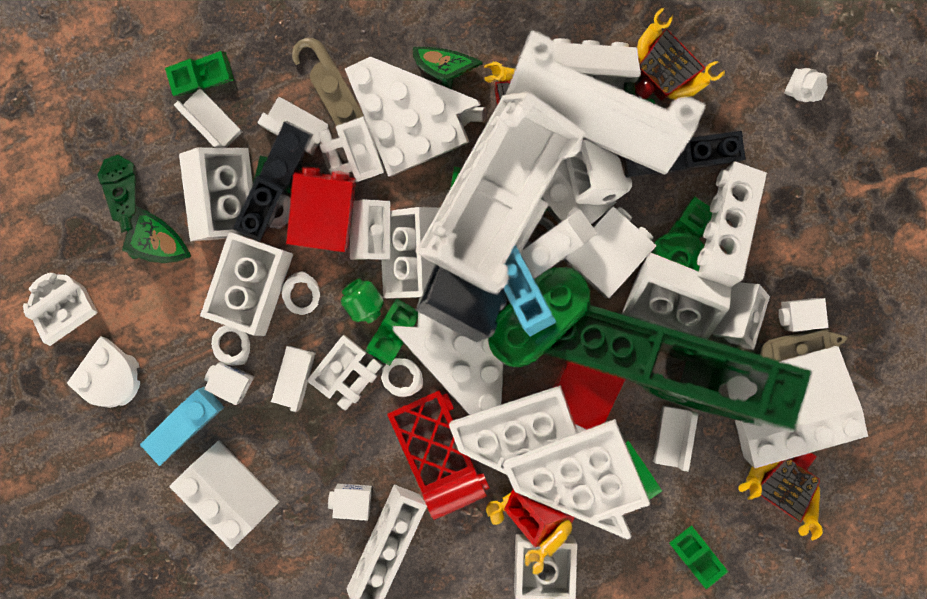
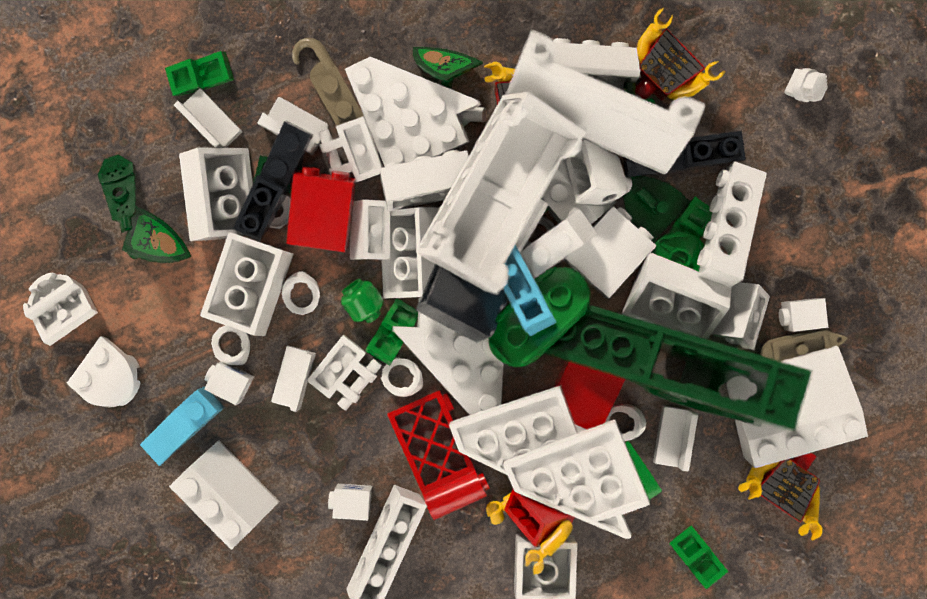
(421, 180): none -> white brick
(636, 414): none -> white piece
(653, 204): none -> dark green shield

